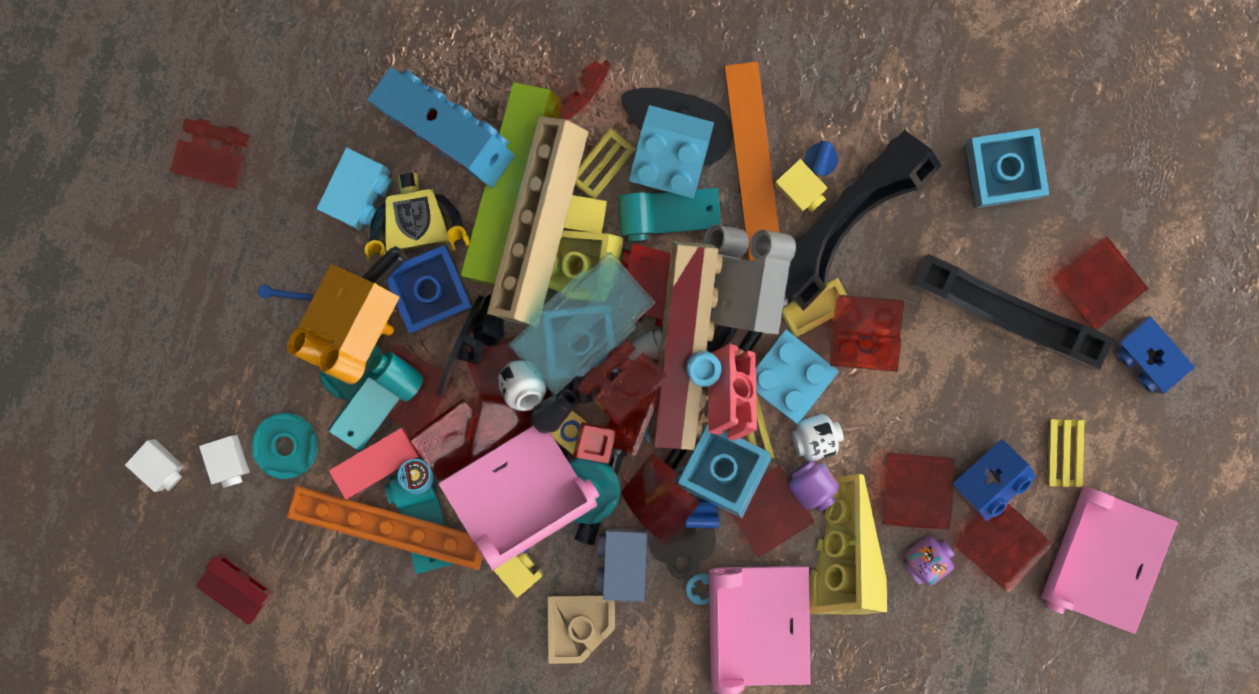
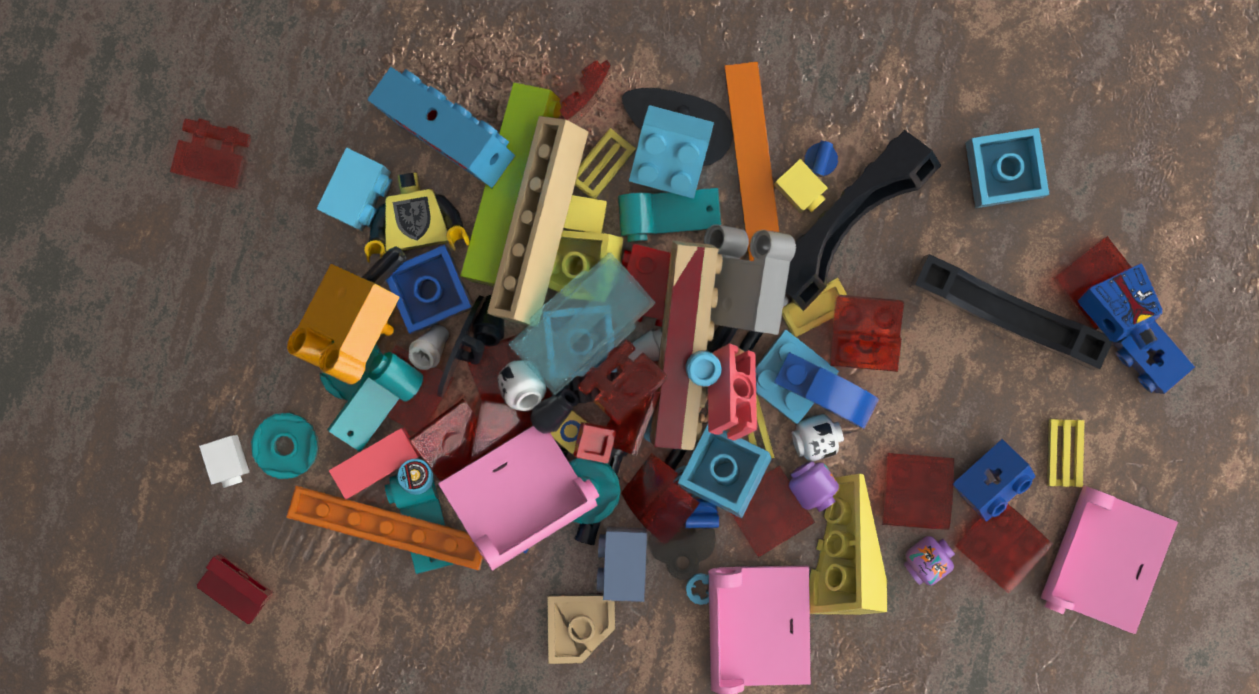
(155, 466): white brick -> none
(266, 292): blue hinge -> none
(428, 348): none -> white cone
(518, 573): light yellow brick -> none
(827, 390): none -> blue arch
(1124, 306): none -> blue torso

